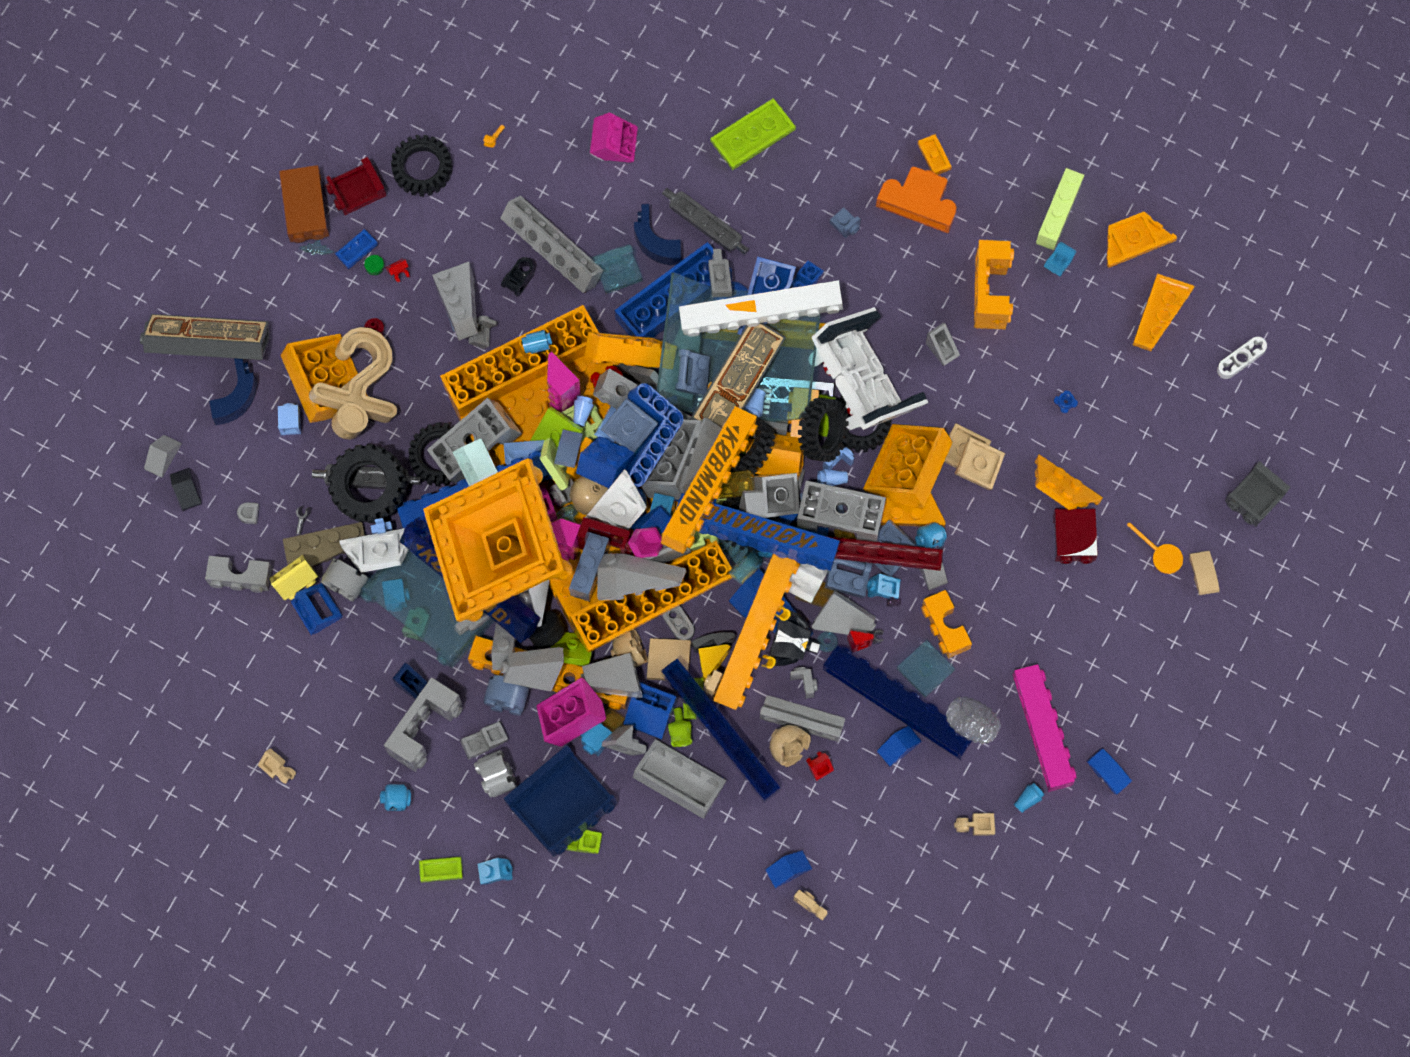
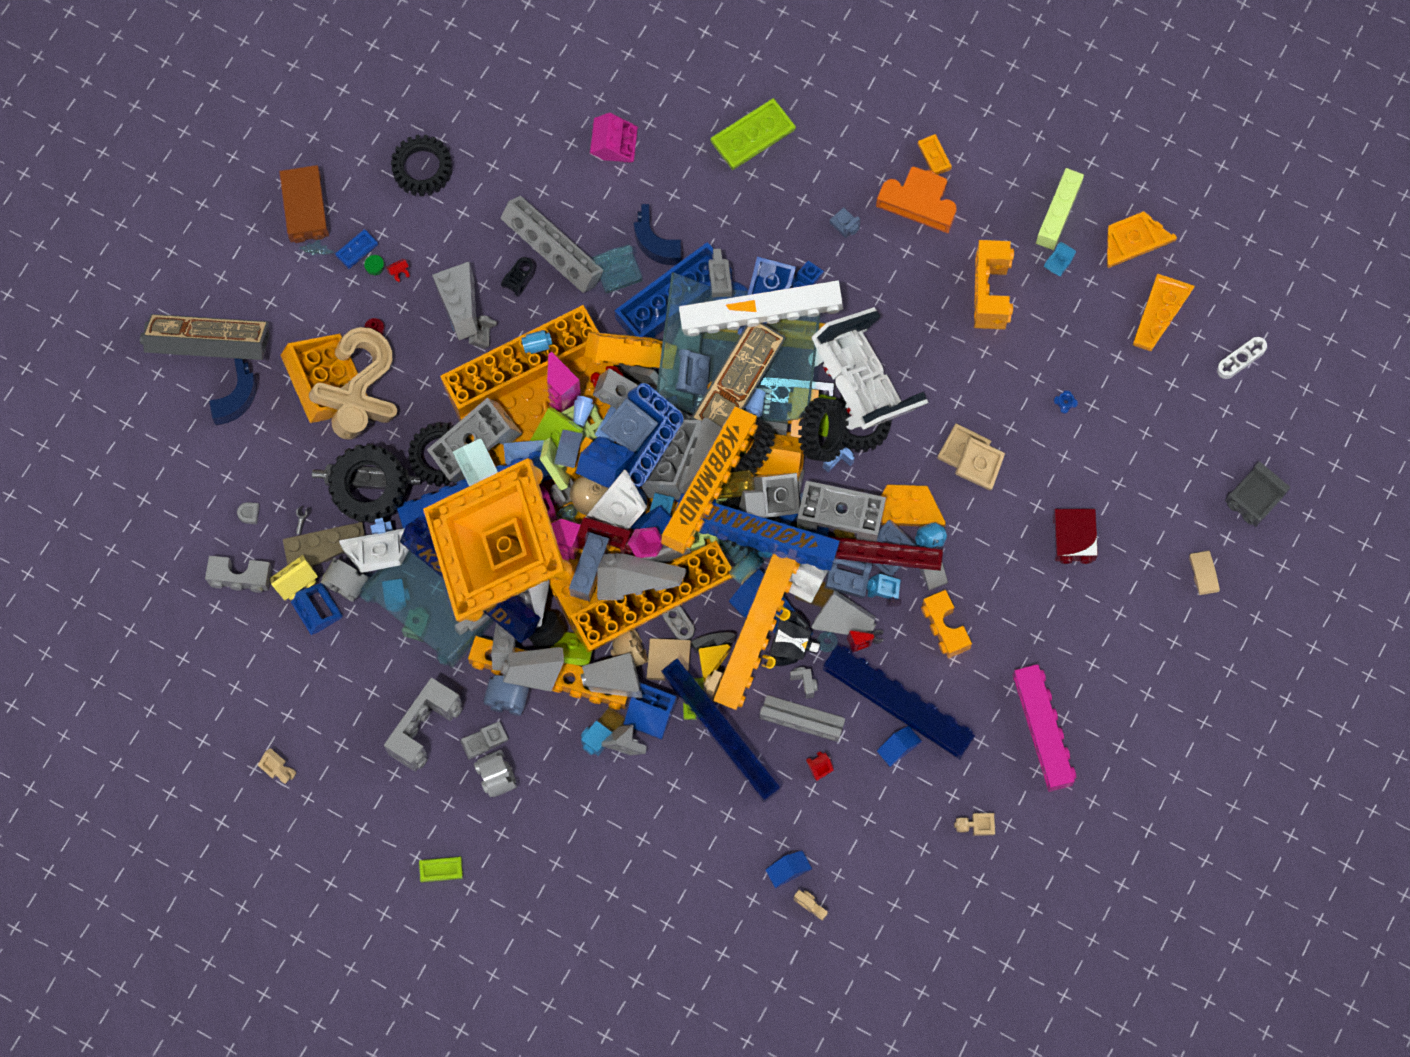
(161, 455): light grey slope -> none
(185, 489): black slope -> none
(289, 419): light blue brick -> none
(356, 188): dark red panel -> none
(395, 797): dark azure head -> none
(409, 681): dark blue slope -> none
(490, 141): light orange hand -> none
(495, 870): dark azure bracket -> none
(560, 801): dark blue panel -> none
(570, 713): dark pink slope -> none
(587, 843): lime slope -> none
(679, 778): light grey slope -> none
(680, 730): lime piece -> none
(705, 221): flat silver plate -> none
(788, 744): tan cylinder -> none
(832, 477): light blue cone -> none
(909, 464): light orange slope -> none
(925, 668): clear light blue plate -> none
(942, 344): light grey slope -> none
(973, 720): clear gear -> none
(1029, 797): dark azure cone -> none
(1062, 486): light orange wing -> none
(1109, 771): blue slope -> none
(1166, 557): light orange piece -> none

